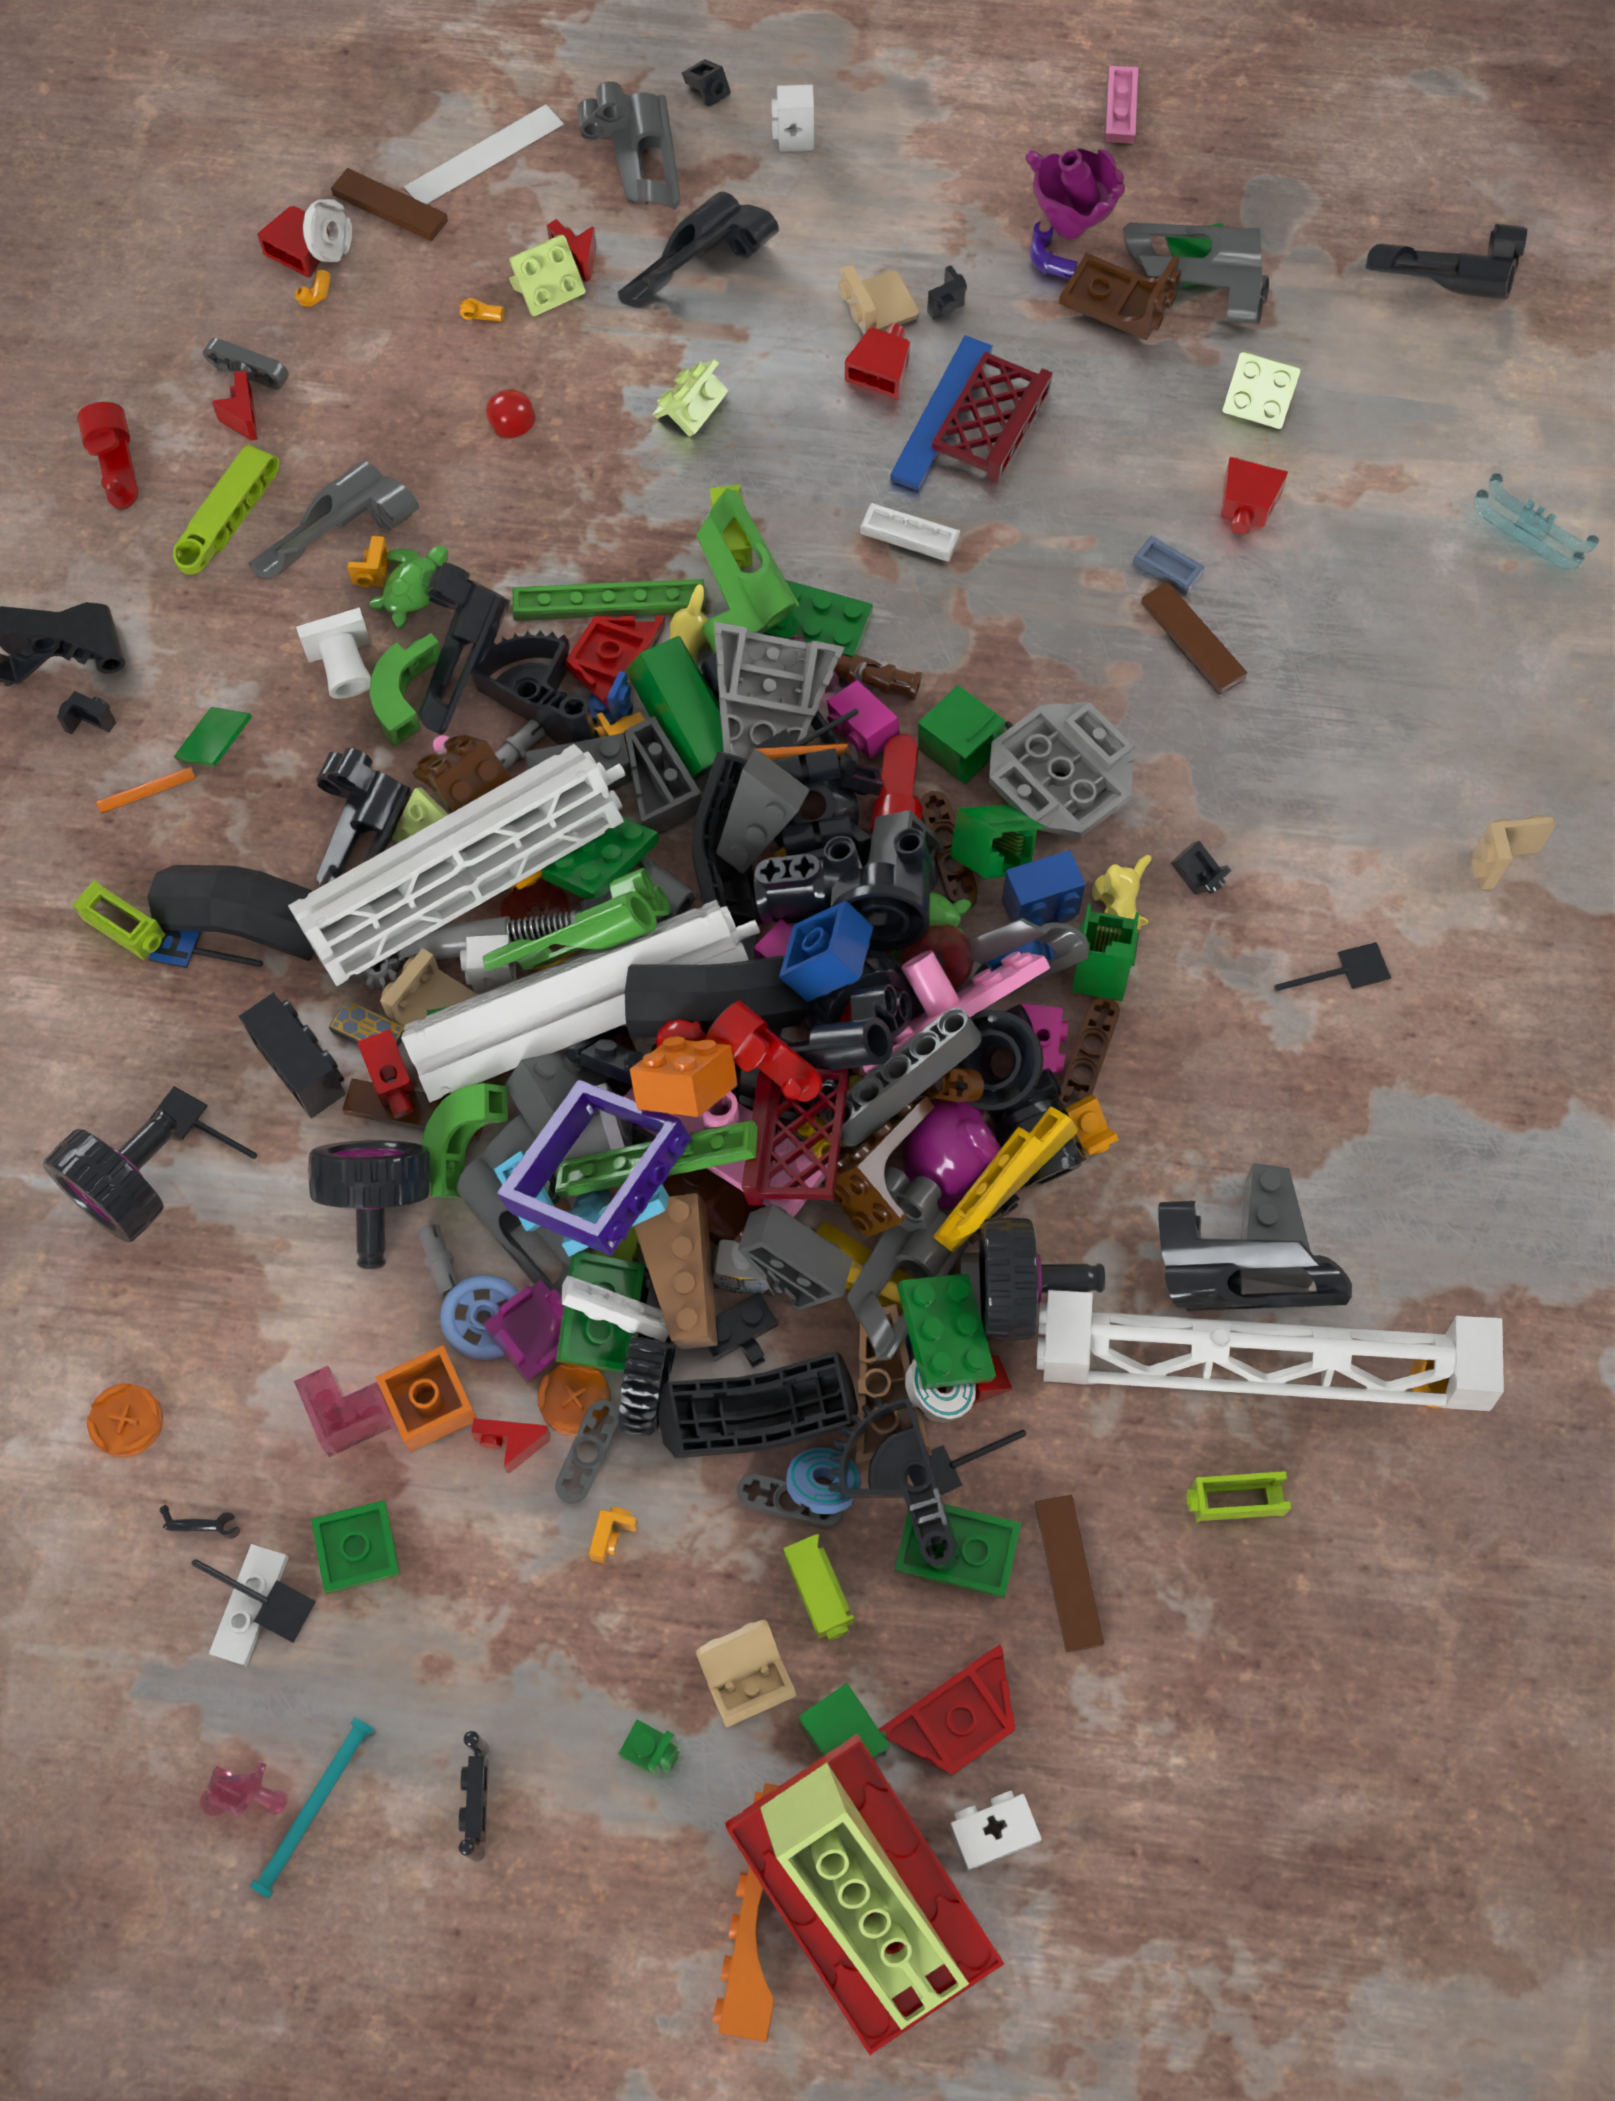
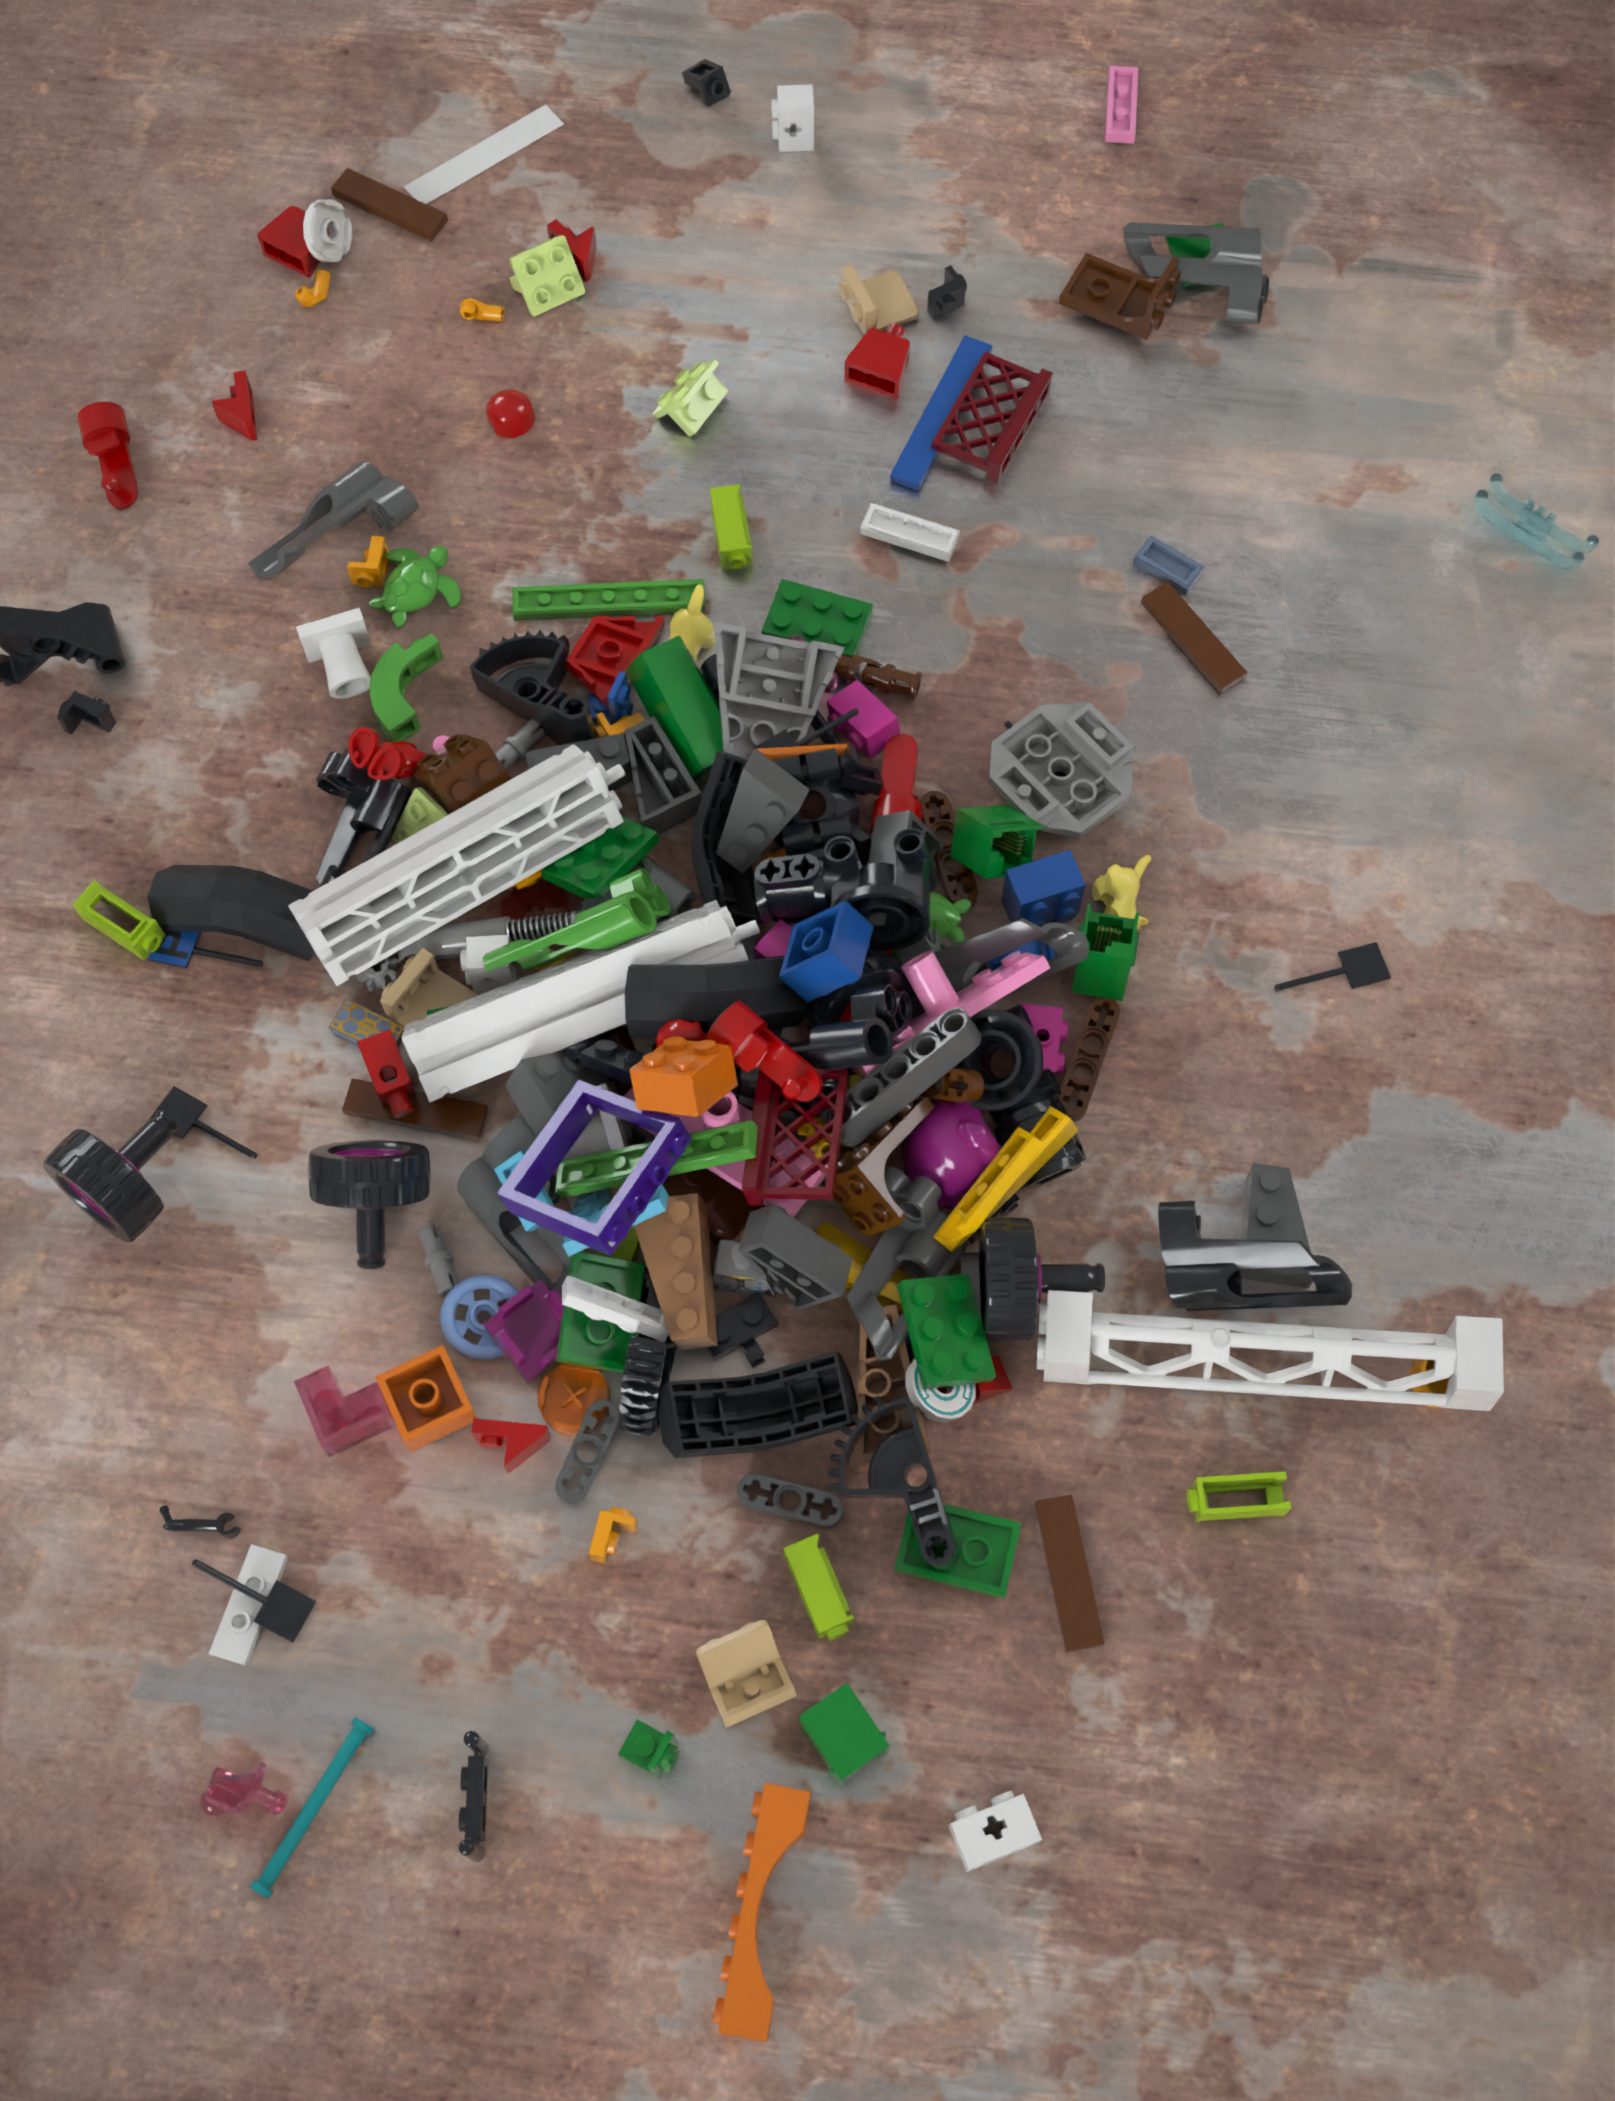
(125, 1420): orange tile -> none
(145, 790): orange bar -> none
(213, 736): green piece -> none
(225, 509): lime piece -> none
(236, 358): dark grey beam -> none
(294, 1054): black brick -> none
(355, 1547): green plate -> none
(384, 760): none -> red piece
(452, 1128): bright green arch -> none
(475, 621): black panel -> none
(635, 125): dark grey panel -> none
(719, 218): black panel -> none
(755, 598): bright green panel -> none
(804, 1488): medium blue tile -> none
(864, 1894): piece -> none
(945, 1468): black piece -> none
(954, 947): clear red plate -> none
(958, 1717): red wing -> none
(959, 734): green piece -> none
(1045, 260): dark purple piece -> none
(1076, 188): magenta piece -> none
(1091, 1126): light orange bracket -> none
(1200, 869): black bracket -> none
(1250, 493): red torso -> none
(1261, 390): yellowish green bracket -> none
(1476, 274): black panel -> none
(1507, 839): tan bracket -> none

